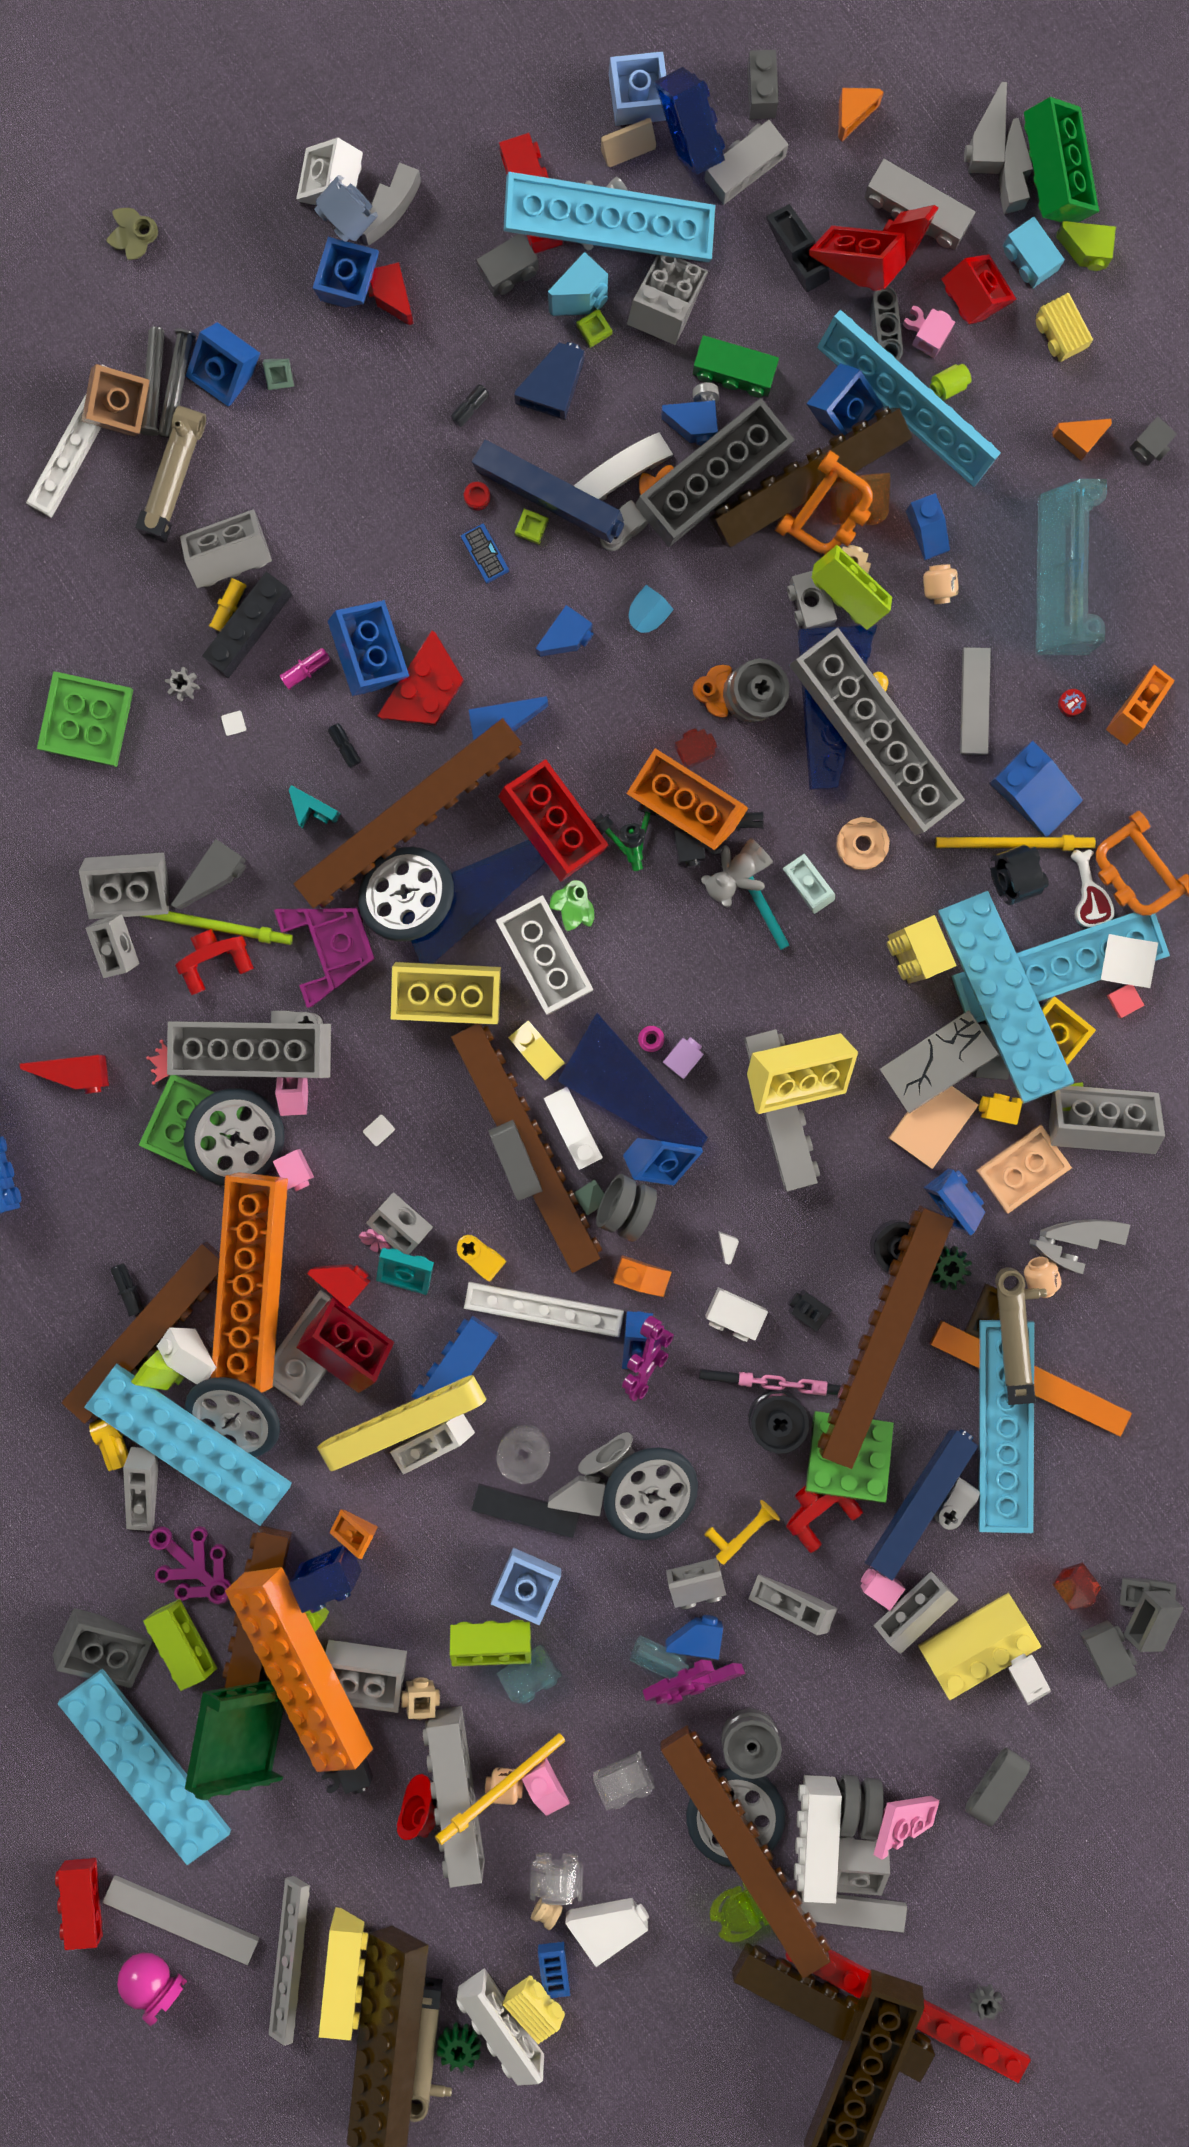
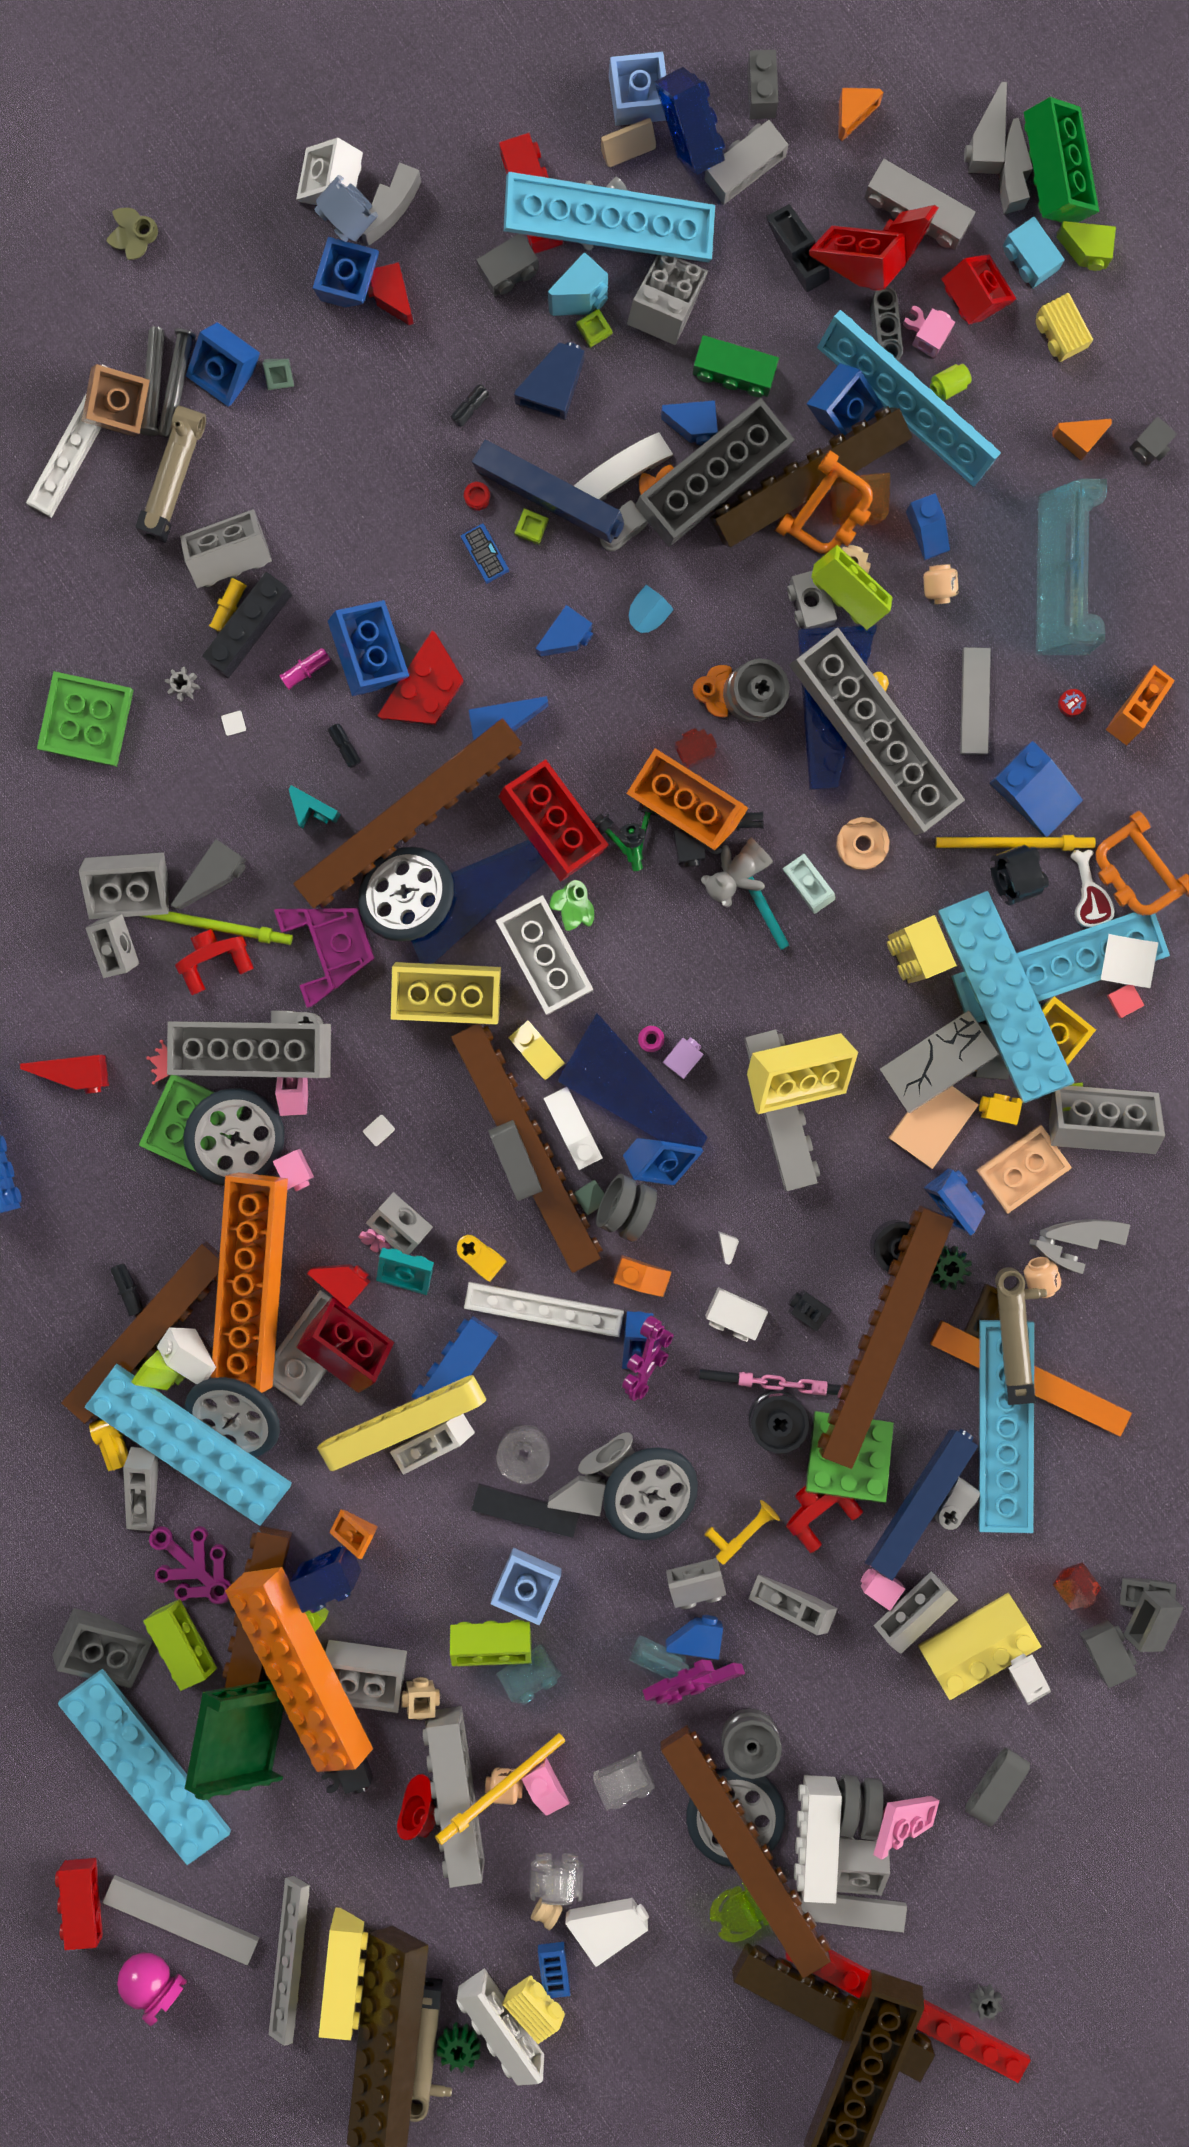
(705, 392): light grey tile -> none

